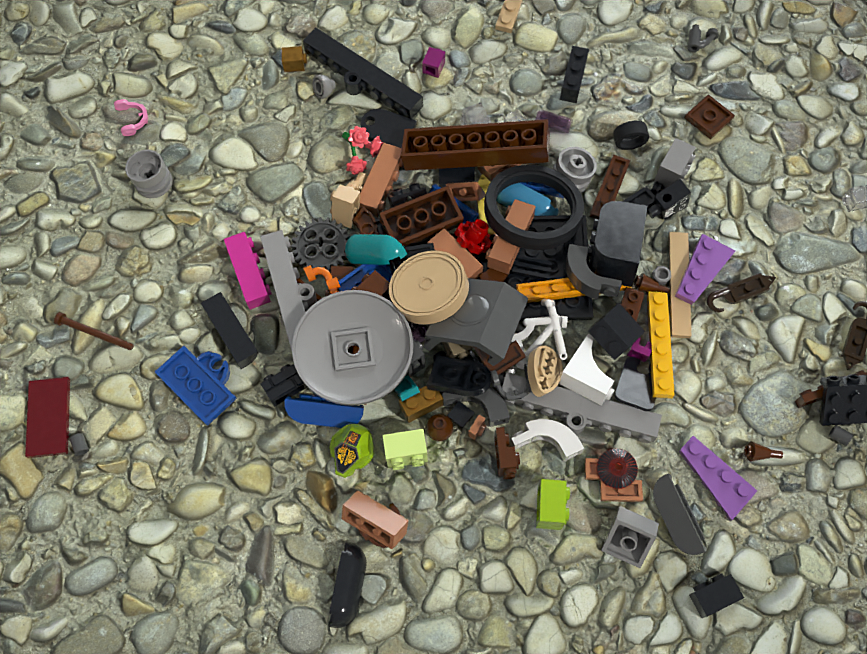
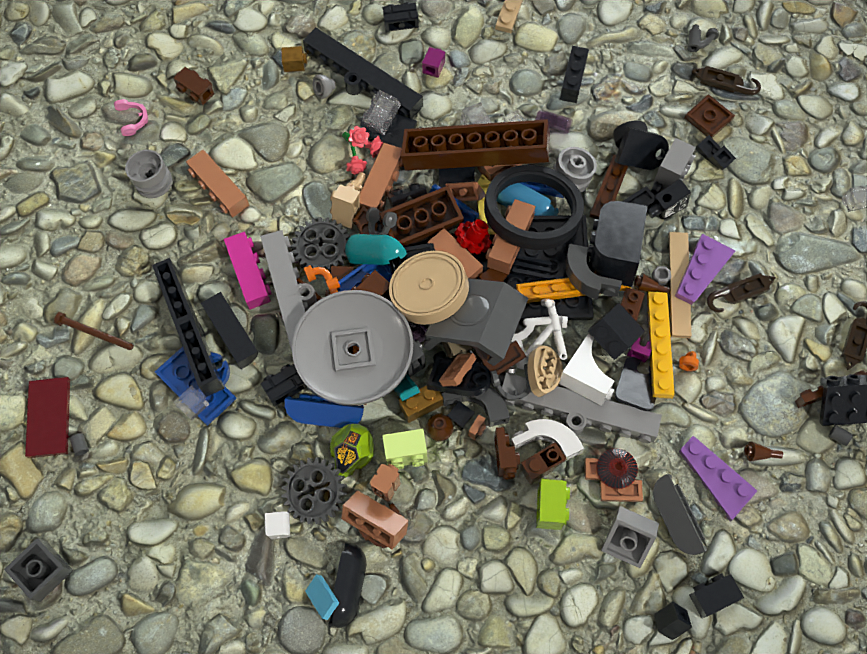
(38, 570): none -> dark grey brick
(188, 328): none -> black hinge
(192, 402): none -> clear brick
(193, 85): none -> reddish brown brick
(217, 183): none -> nougat brick
(277, 525): none -> white piece
(308, 473): none -> dark grey gear
(322, 597): none -> medium azure tile
(381, 112): none -> clear brick
(385, 481): none -> nougat brick
(388, 221): none -> dark grey piece
(400, 16): none -> black brick
(457, 370): none -> nougat plate
(542, 463): none -> reddish brown slope
(640, 149): none -> black tile
(672, 620): none -> black panel
(689, 362): none -> orange tile
(717, 155): none -> black slope
(725, 80): none -> dark brown plate

